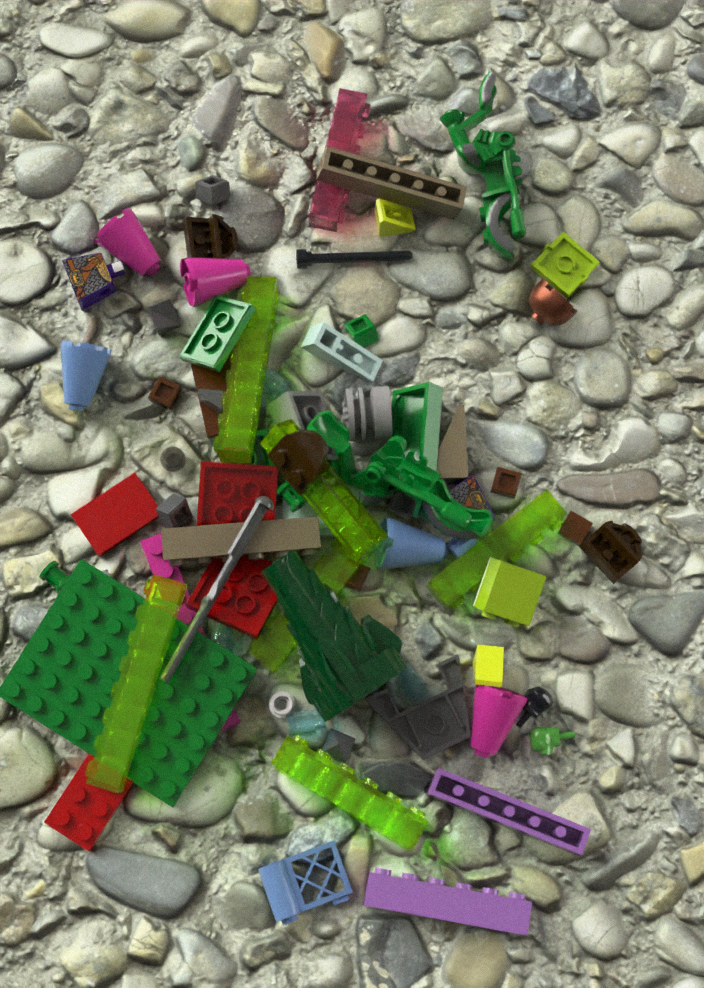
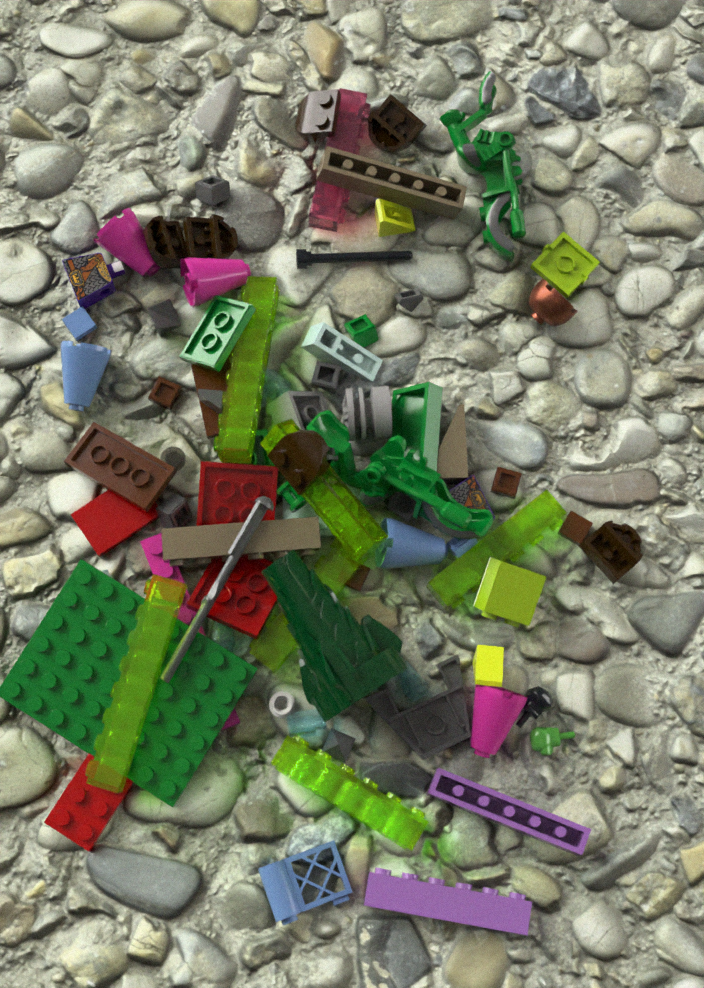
(54, 576): green bush -> none
(79, 323): none -> medium blue tile
(120, 466): none -> reddish brown plate
(165, 242): none -> dark brown slope
(318, 115): none -> slope
(326, 376): none -> dark grey slope
(393, 126): none -> dark brown slope
(409, 299): none -> dark grey slope

